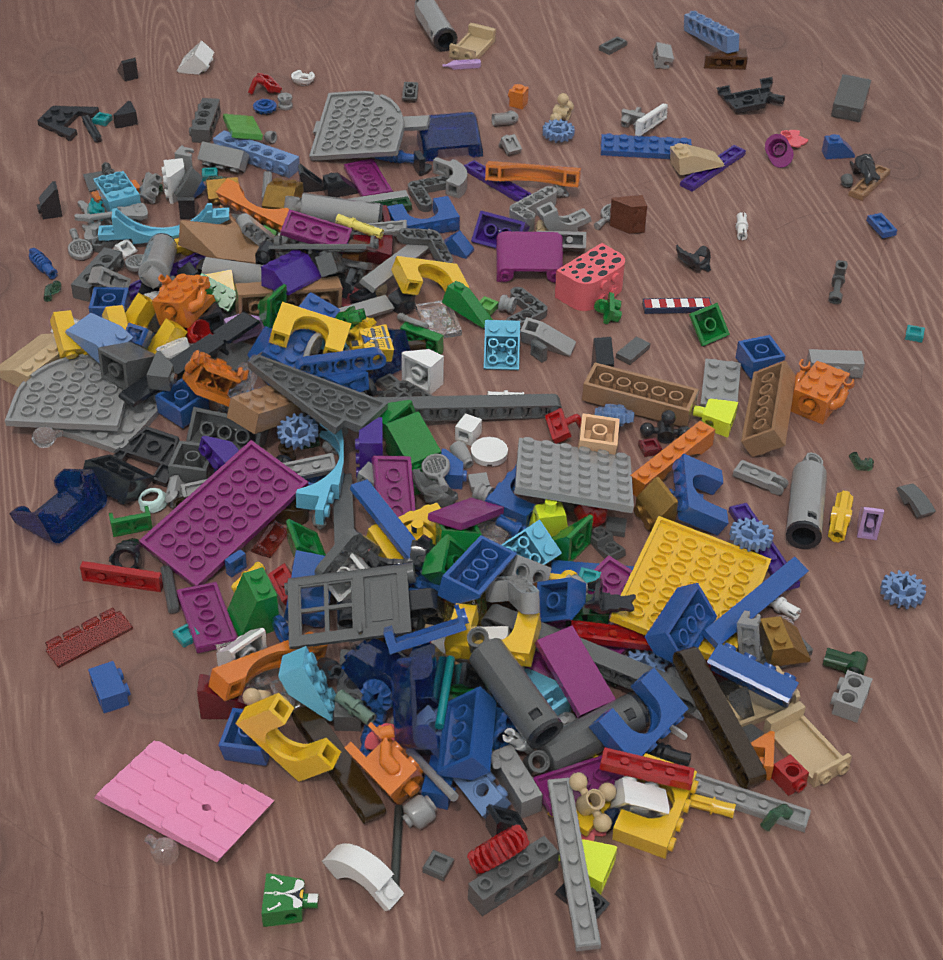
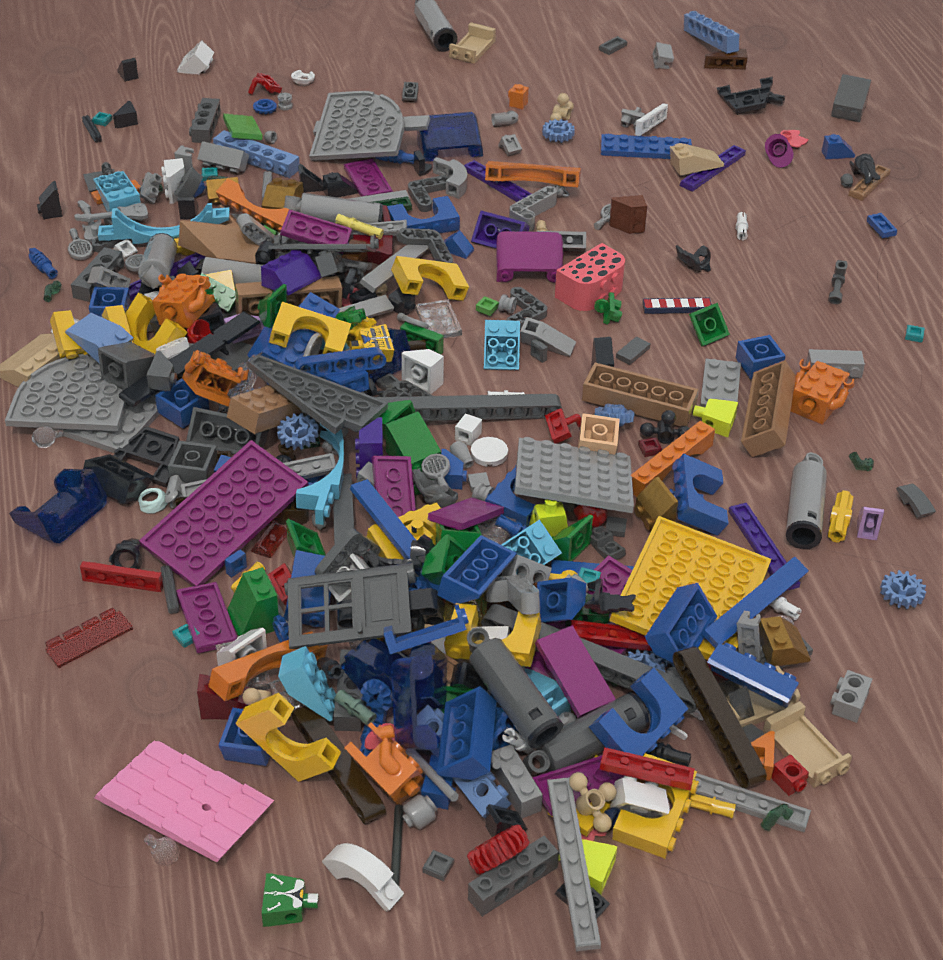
(60, 117): black wing -> none
(94, 207): teal plate -> none
(109, 686): blue brick -> none
(131, 523): green hinge -> none
(141, 335): blue slope -> none
(217, 450): dark purple slope -> none
(445, 690): teal bar -> none
(464, 64): lavender piece -> none
(465, 303): green slope -> none
(554, 222): light grey arch -> none
(751, 534): medium blue gear -> none
(760, 477): light grey hinge -> none
(843, 661): dark green piece -> none

